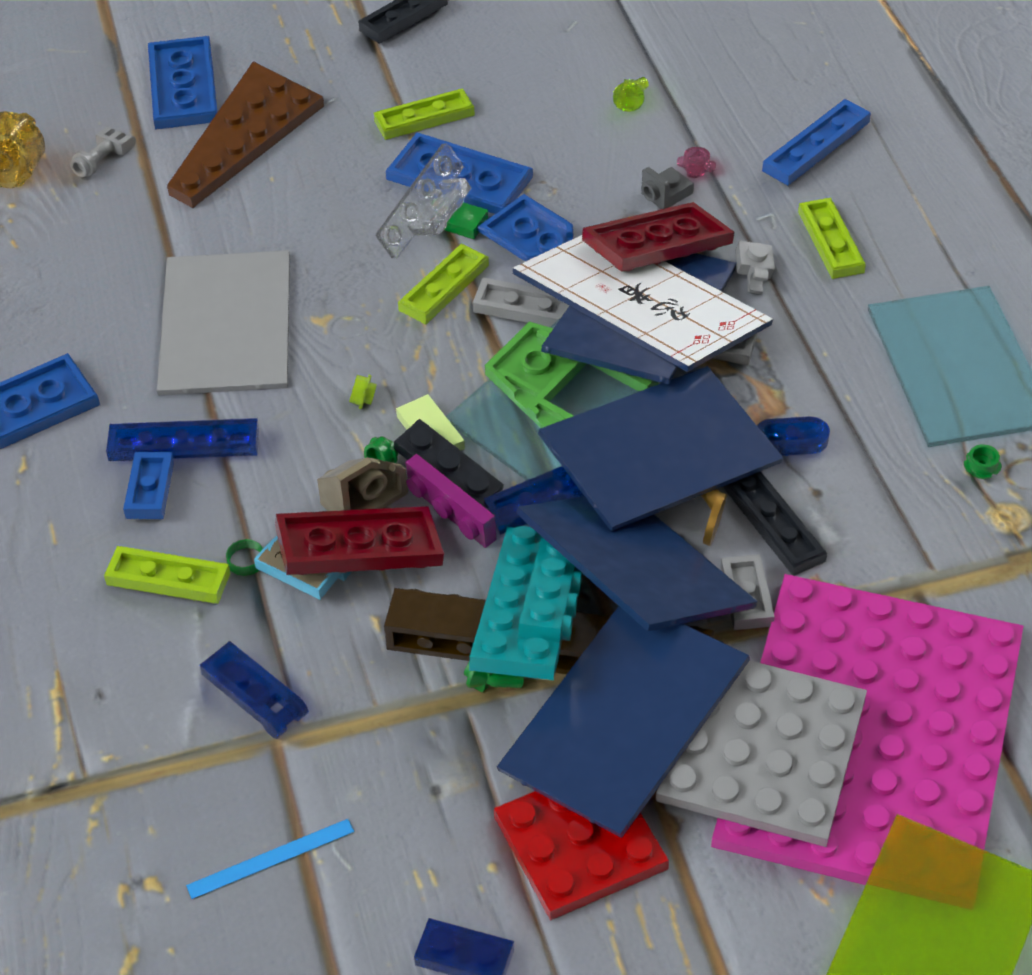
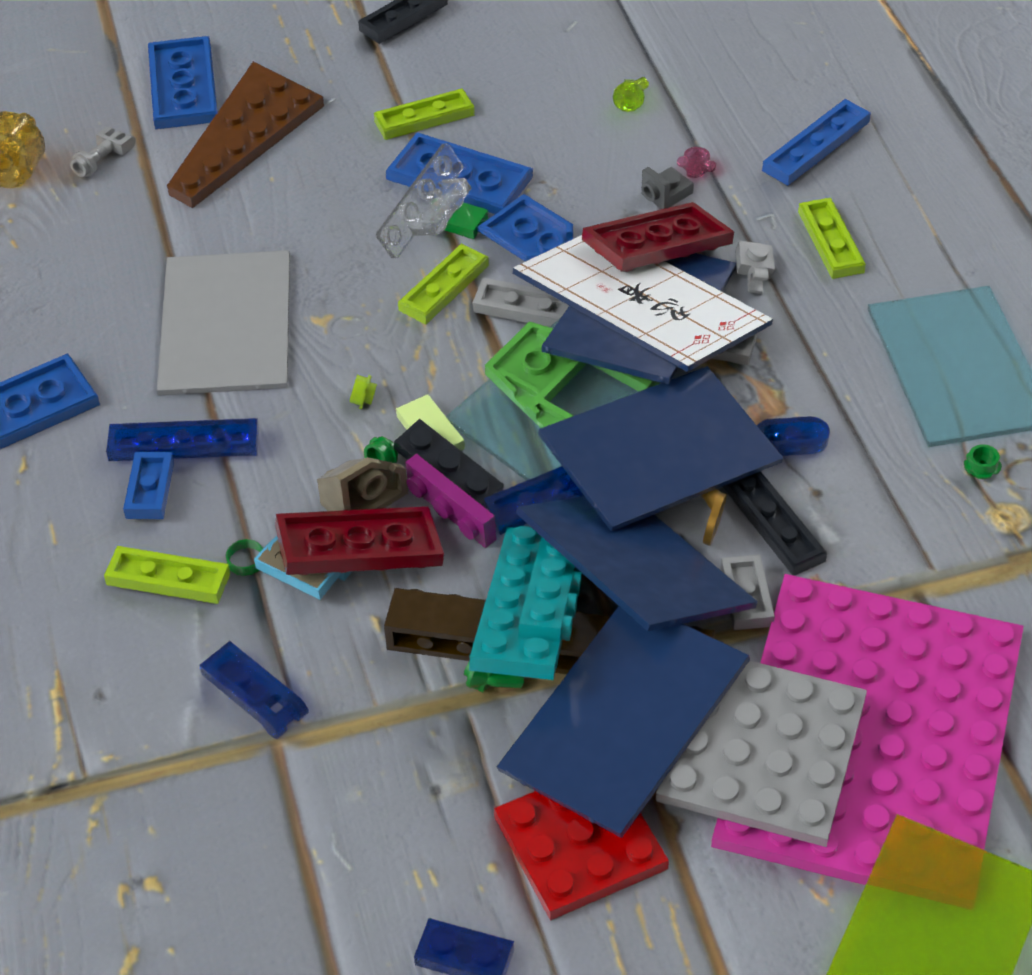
(269, 858): dark azure sticker -> none

